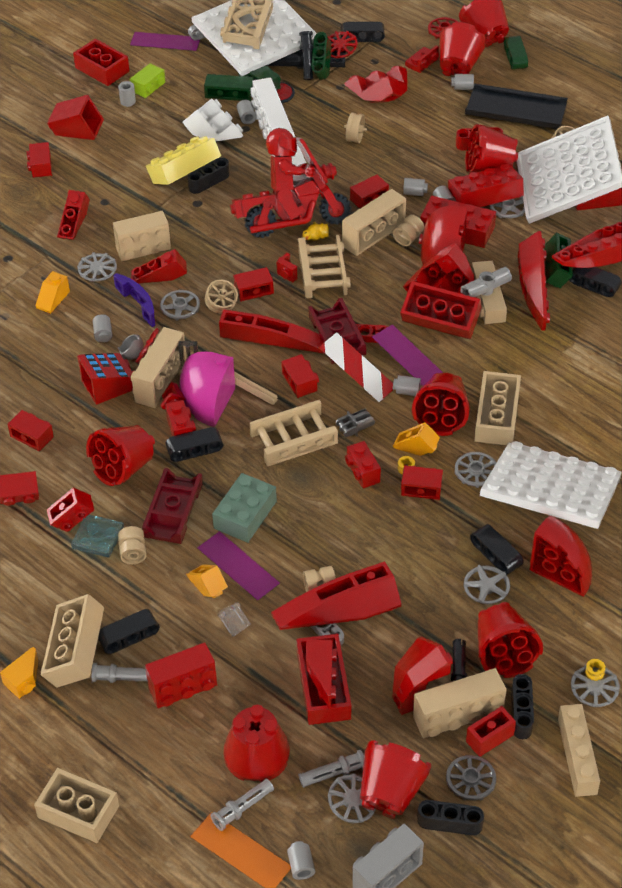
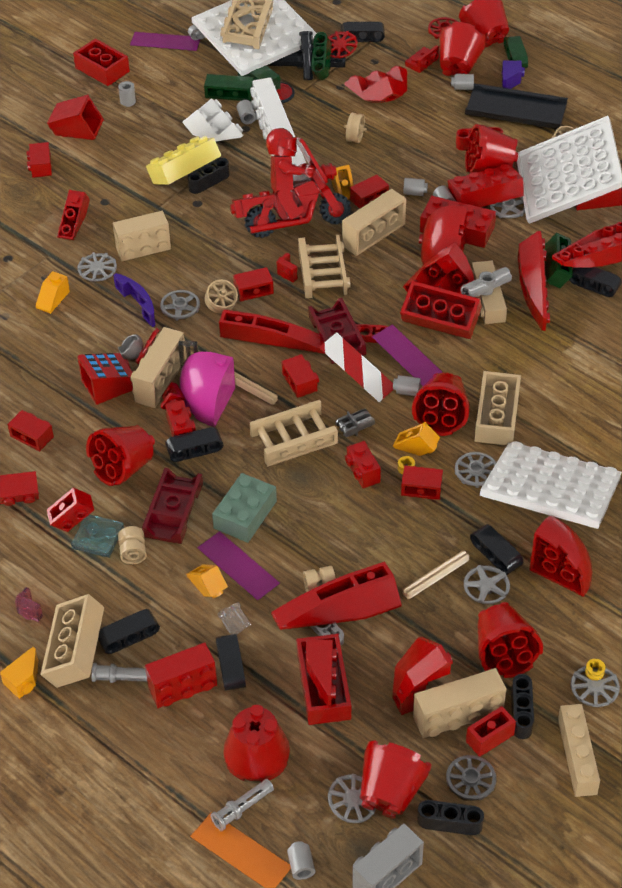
(27, 607): none -> clear pink bracket
(77, 805): tan brick -> none
(102, 328): light grey brick -> none
(148, 80): lime brick -> none
(163, 268): red slope -> none
(230, 662): none -> black beam
(316, 231): yellow animal -> none
(342, 766): light grey pin -> none
(343, 181): none -> light orange slope
(408, 230): tan wheel -> none
(435, 574): none -> tan axle
(459, 660): black pin -> none
(512, 73): none -> dark purple slope

